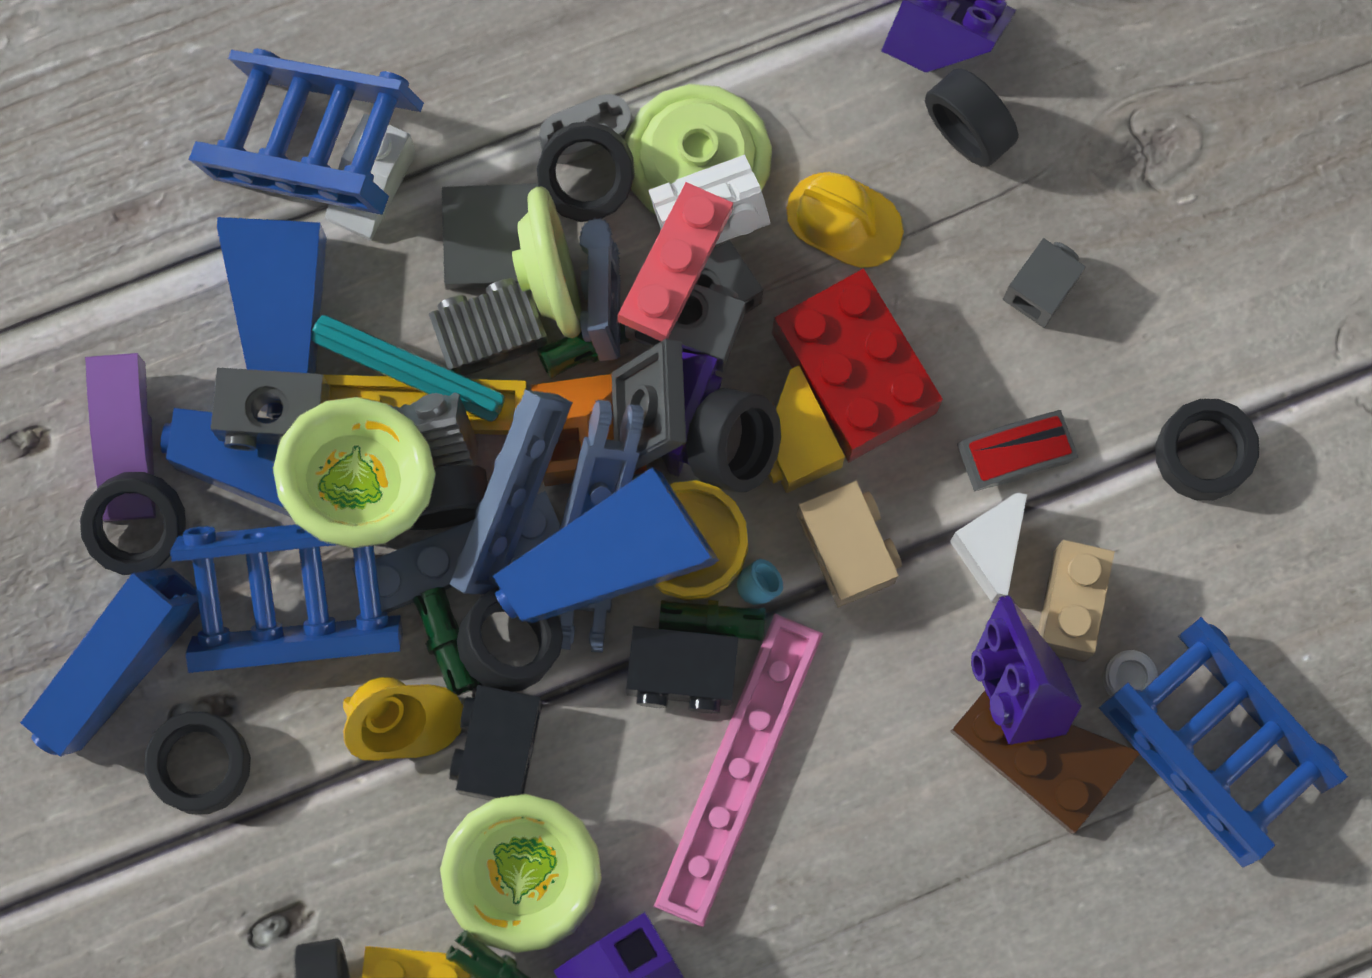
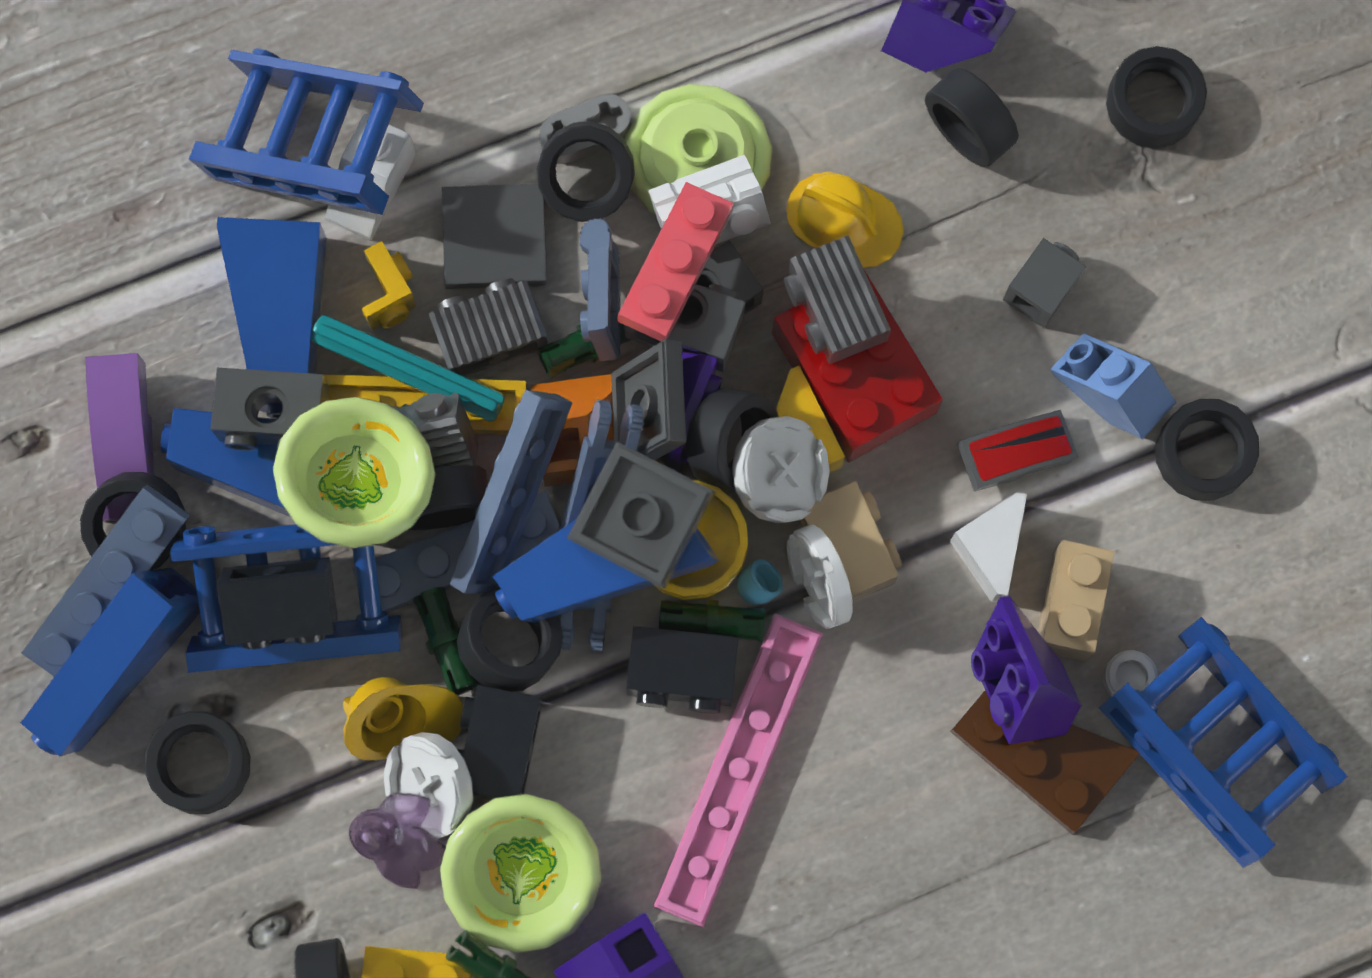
(128, 548): none -> sand blue plate
(277, 602): none -> black brick
(392, 274): none -> yellow bracket
(402, 843): none -> clear purple plate
(434, 769): none -> white tile
(546, 264): yellowish green piece -> none
(640, 515): none -> dark grey tile
(780, 469): none -> white tile
(820, 569): none -> white tile
(837, 300): none -> flat silver brick
(1115, 385): none -> medium blue slope
(1164, 61): none -> black tyre

